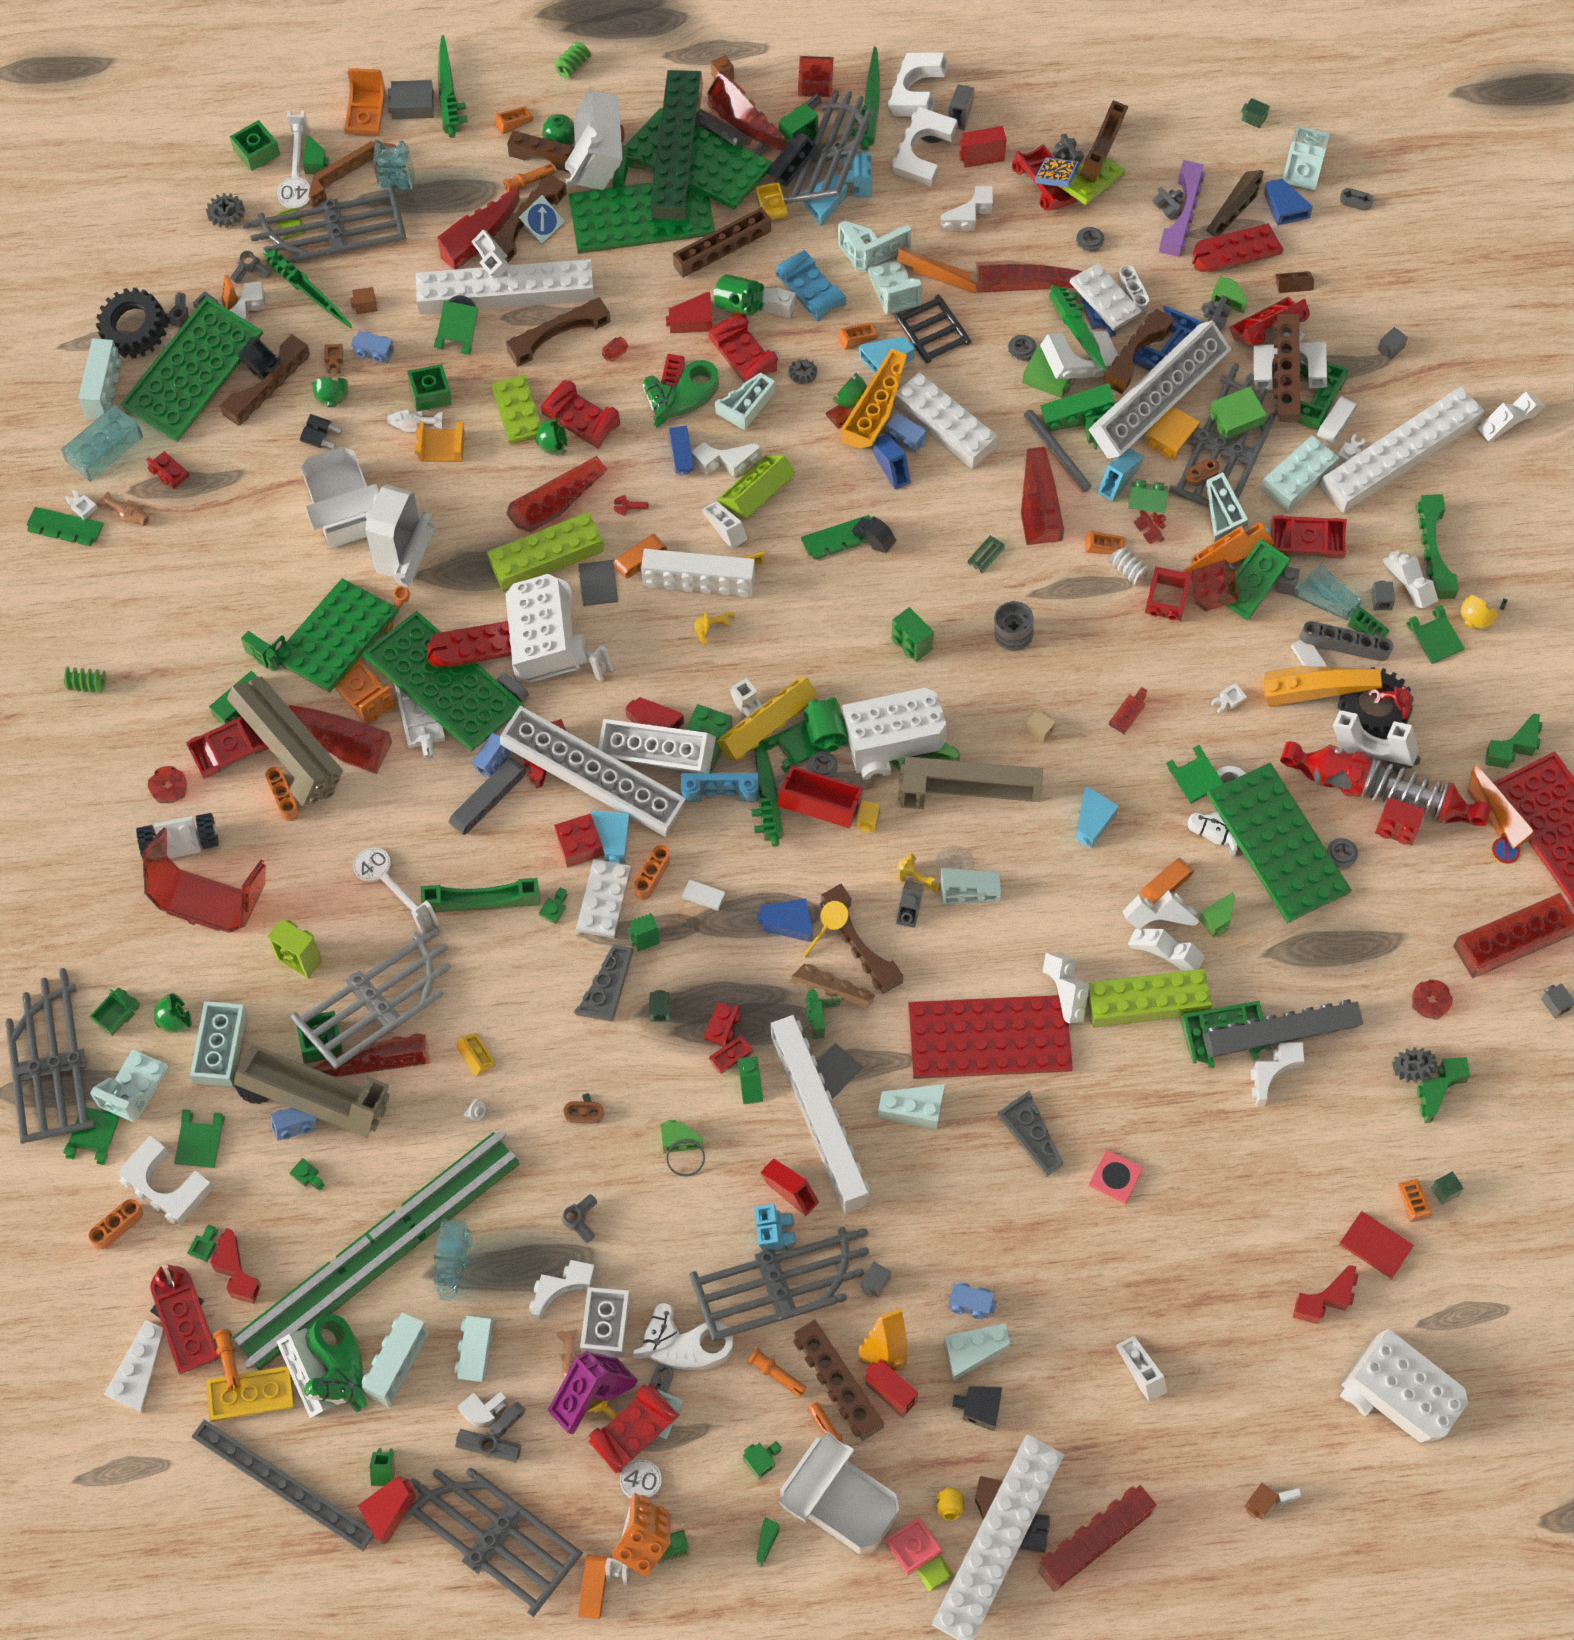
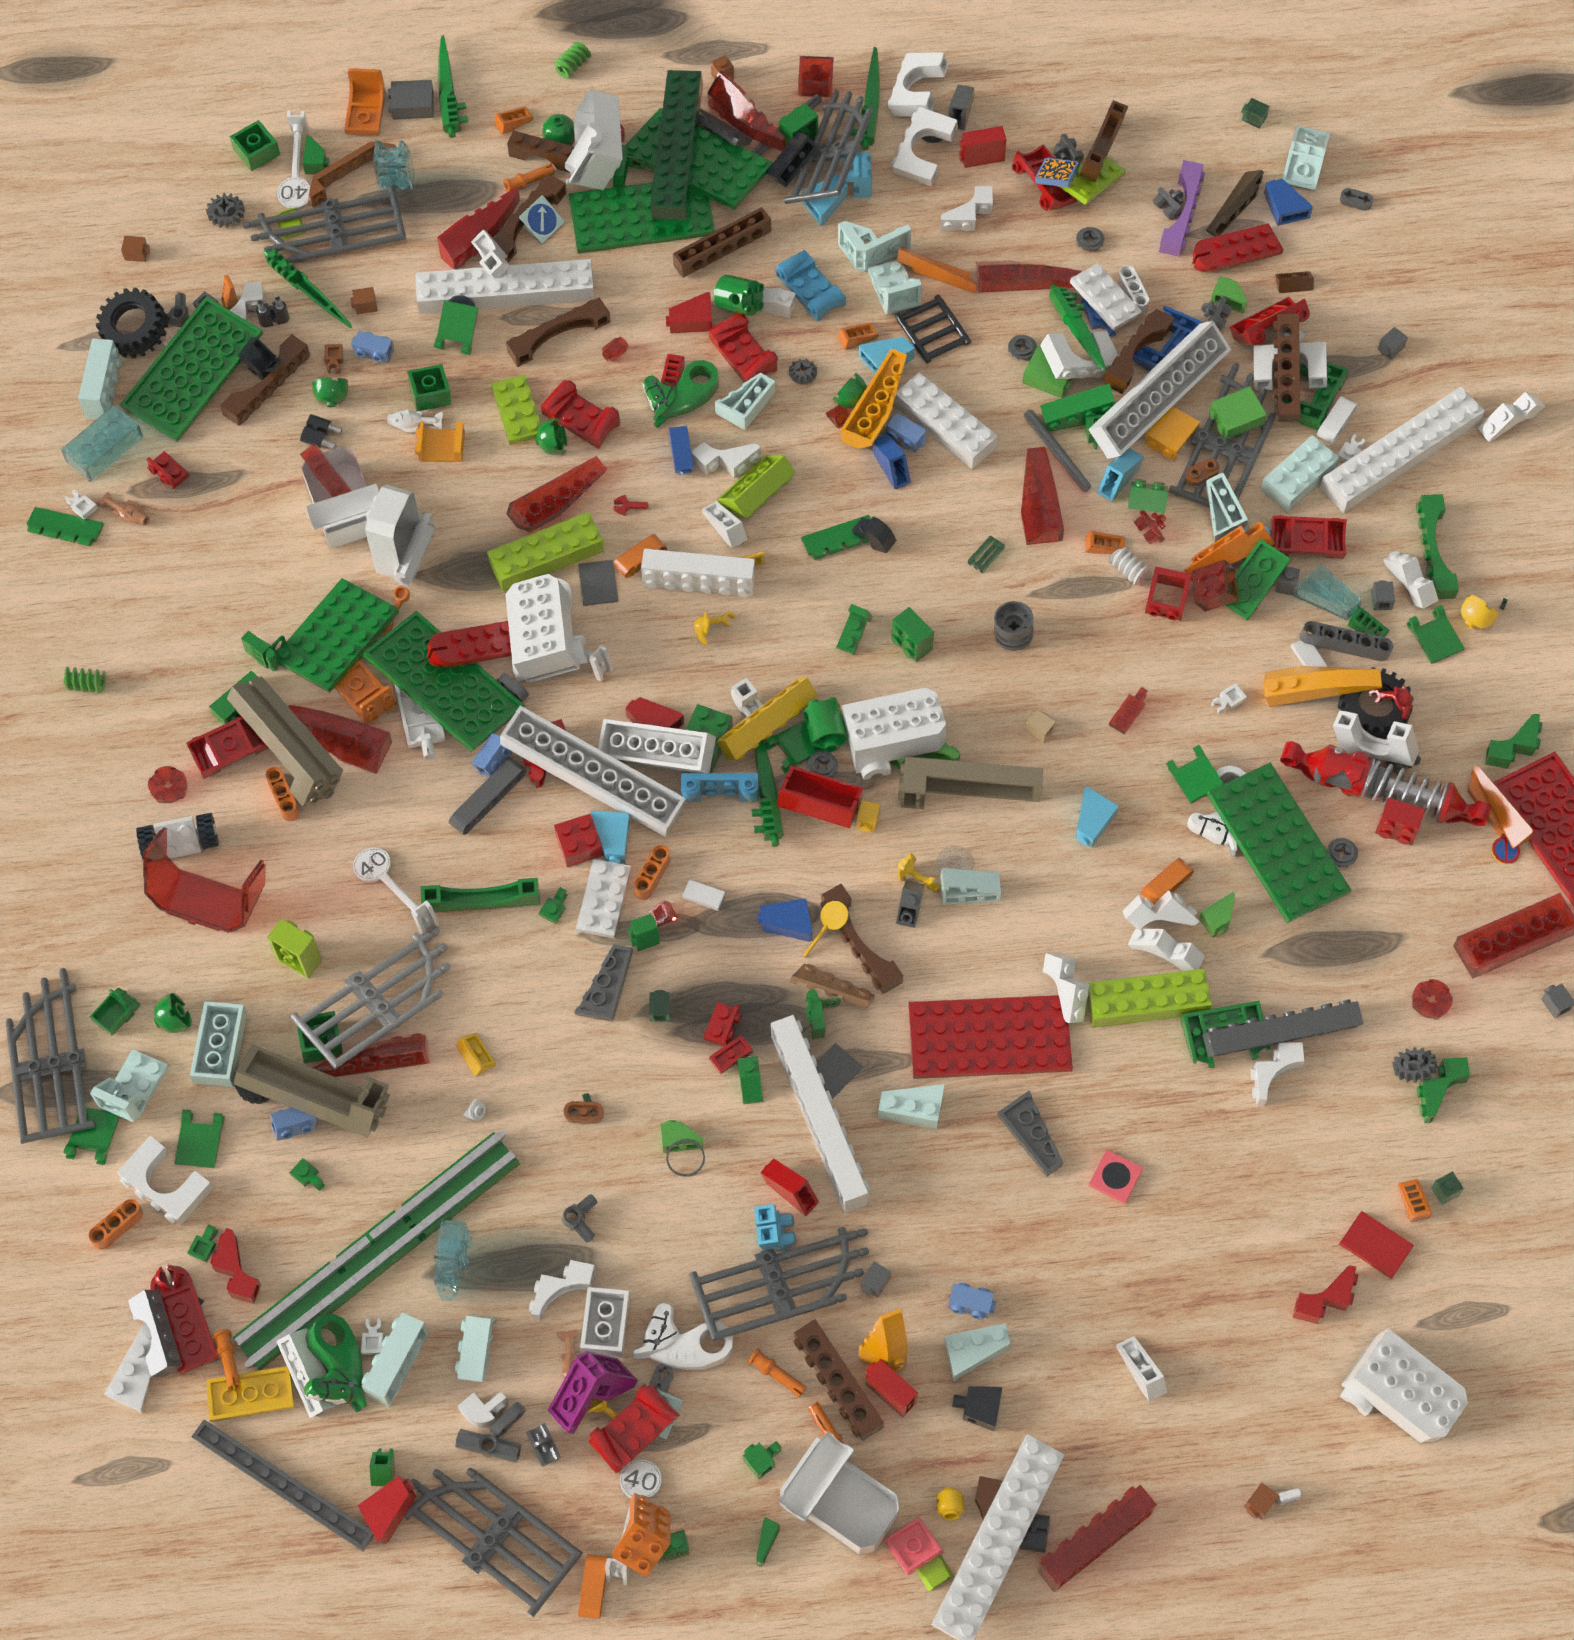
(135, 248): none -> dark orange brick
(163, 1354): none -> dark grey arch
(255, 266): dark grey axle -> none
(270, 314): none -> black piece
(325, 471): none -> clear red slope
(372, 1340): none -> white plate
(543, 1445): none -> dark grey hips
(663, 913): none -> clear red slope
(772, 200): yellow piece -> none
(854, 629): none -> green bracket

